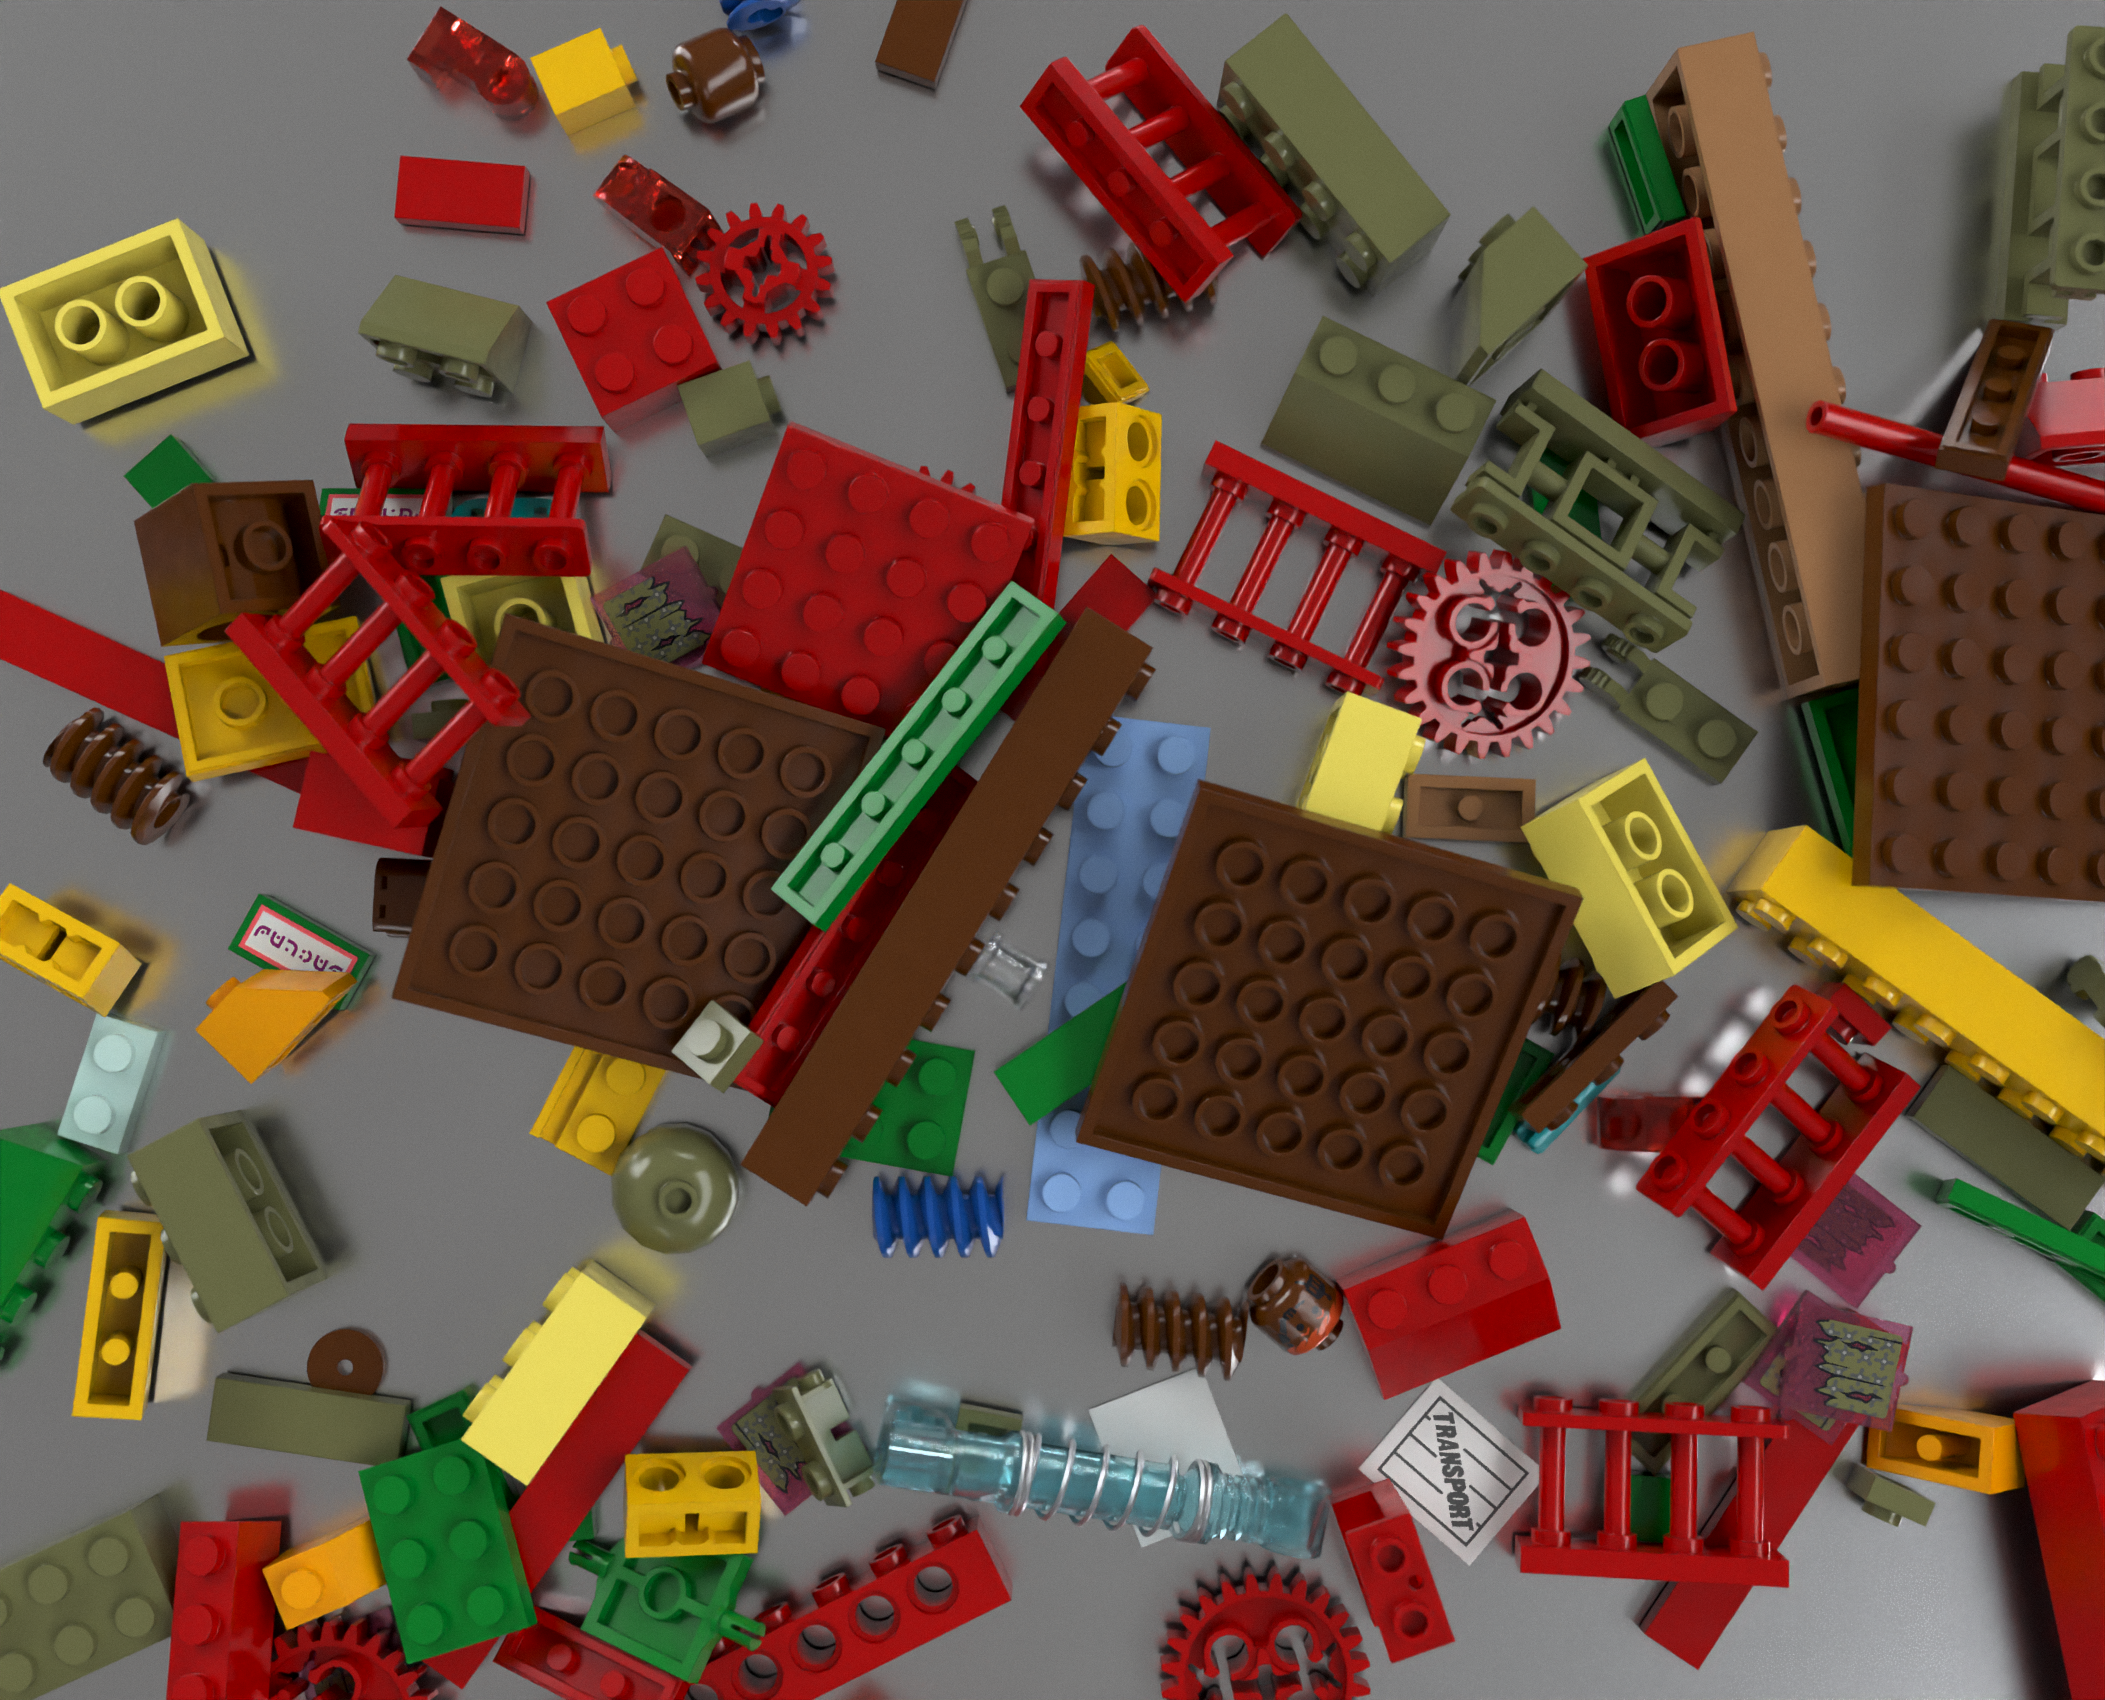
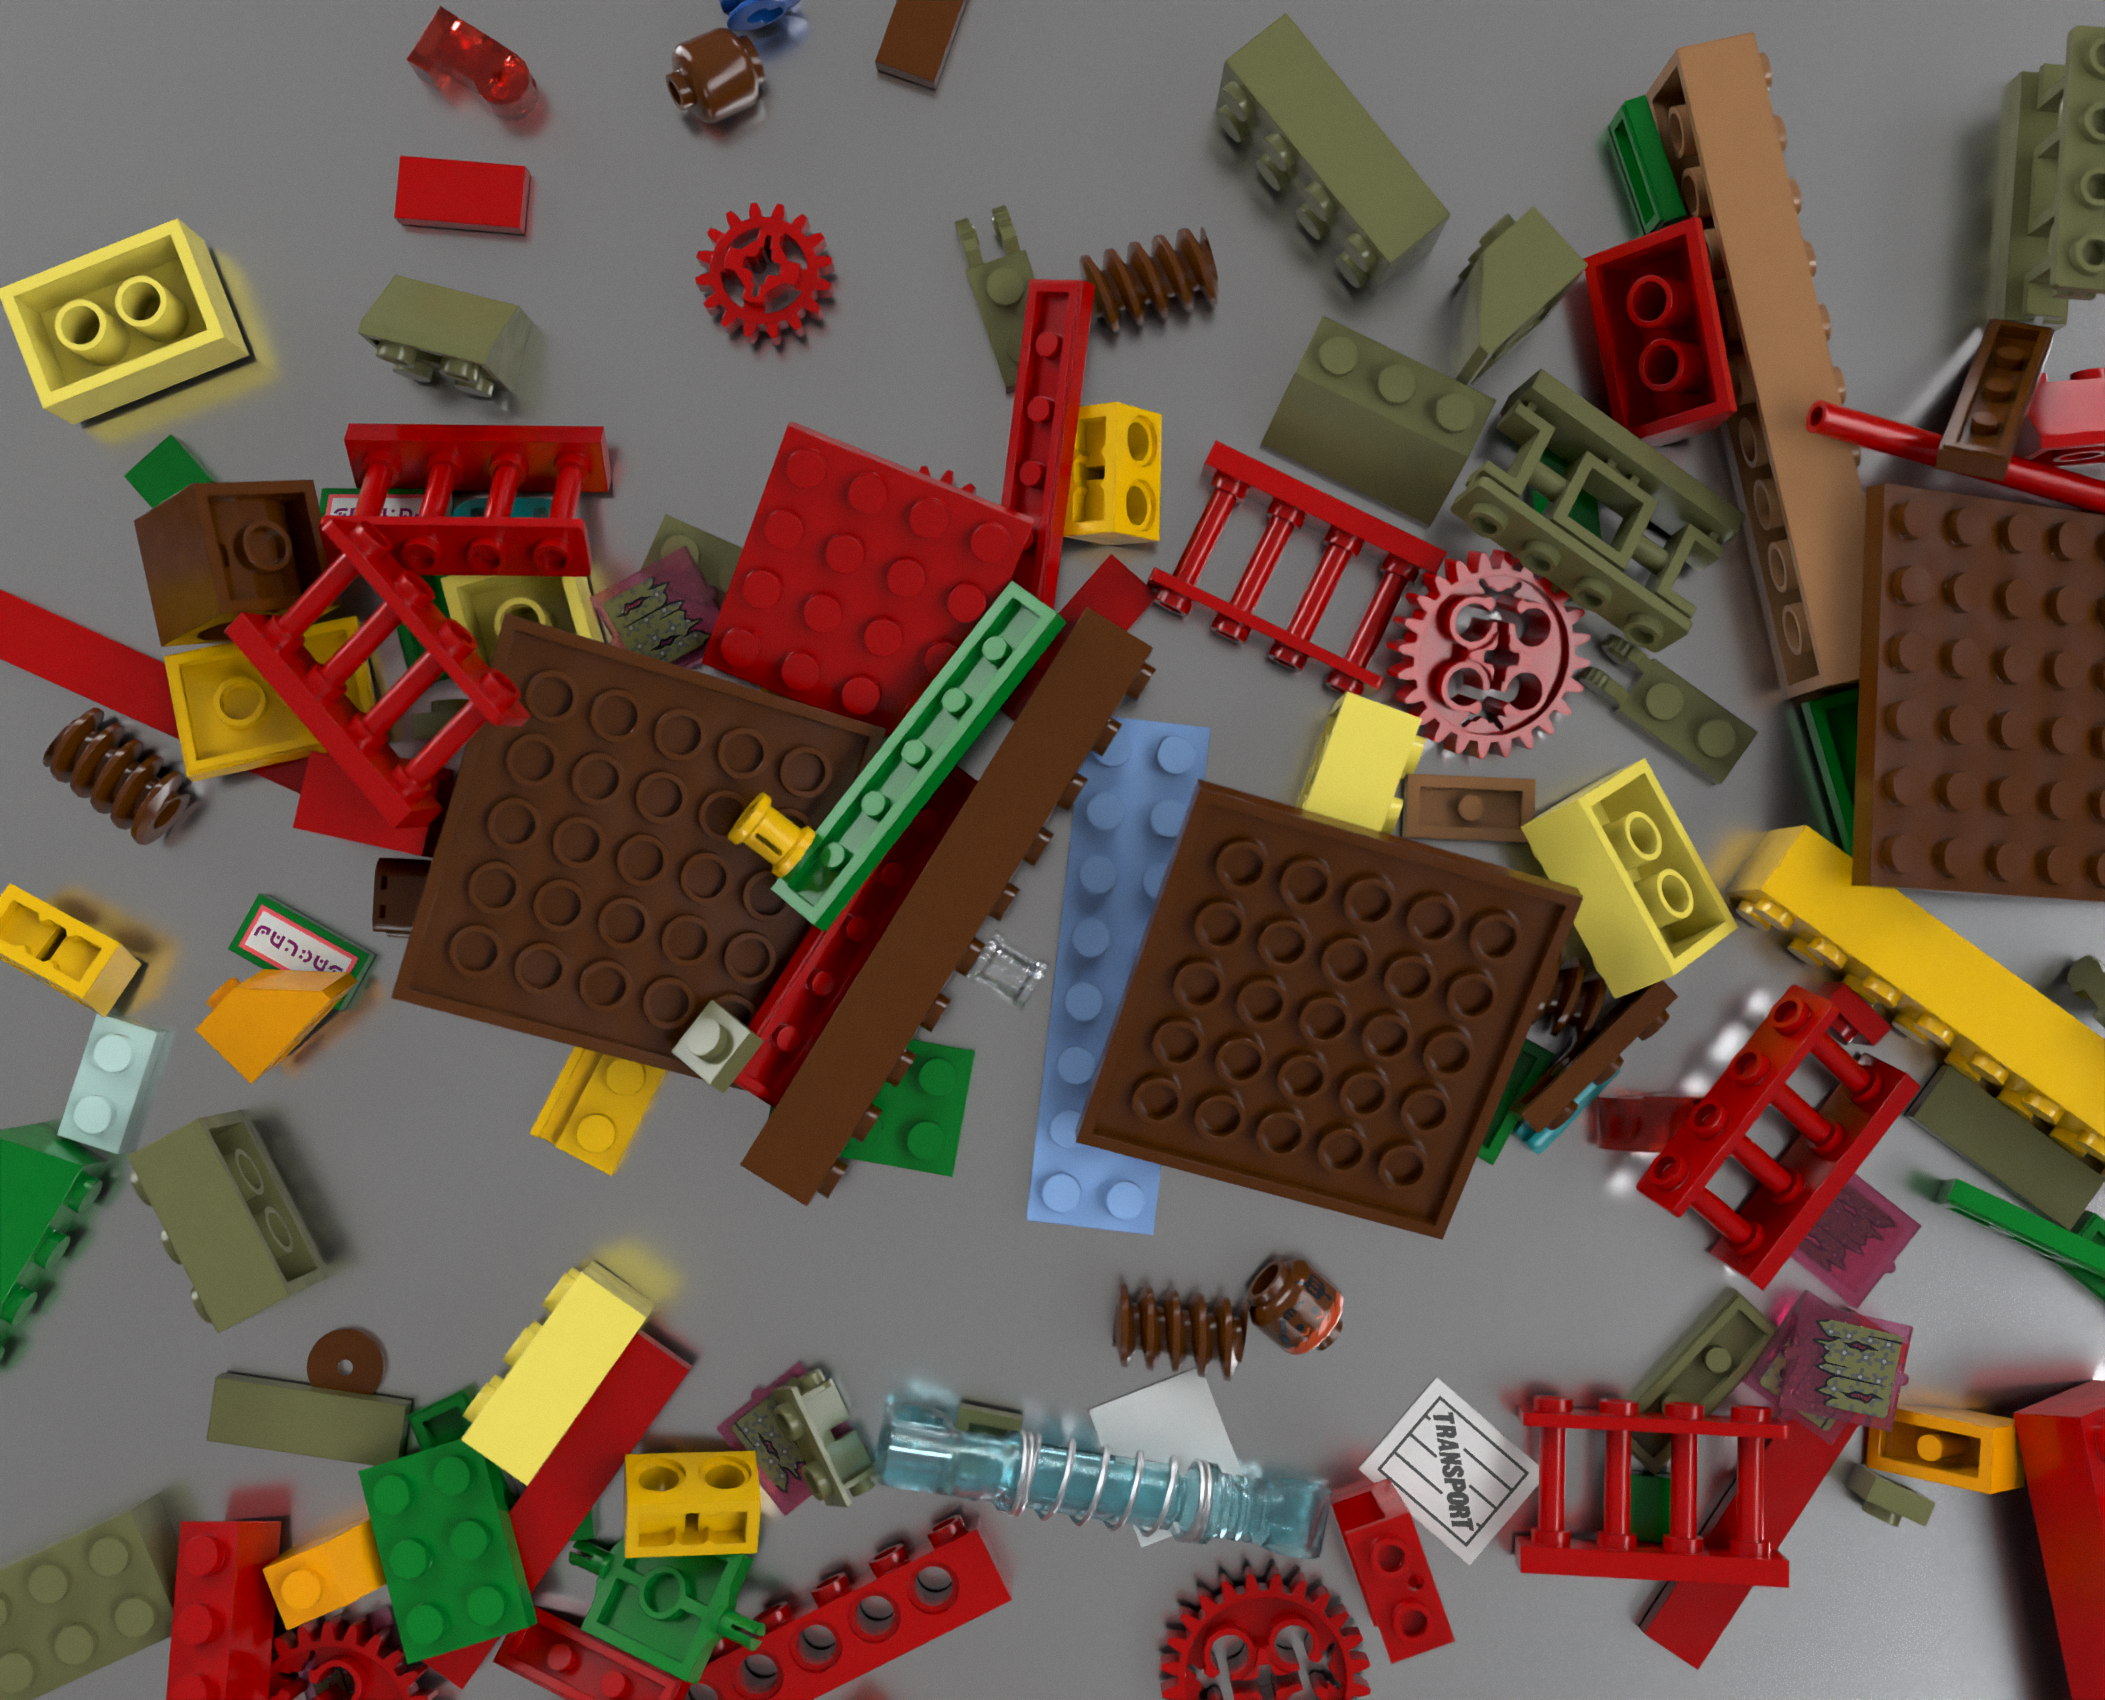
(121, 1317): yellow brick -> none
(585, 80): yellow brick -> none
(634, 338): red brick -> none
(657, 211): clear red leg -> none
(675, 1188): olive cylinder -> none
(730, 408): olive brick -> none
(771, 835): none -> yellow bush
(938, 1217): blue piece -> none
(1060, 1061): green tile -> none
(1111, 376): yellow slope -> none
(1134, 187): red fence -> none
(1450, 1302): red slope -> none

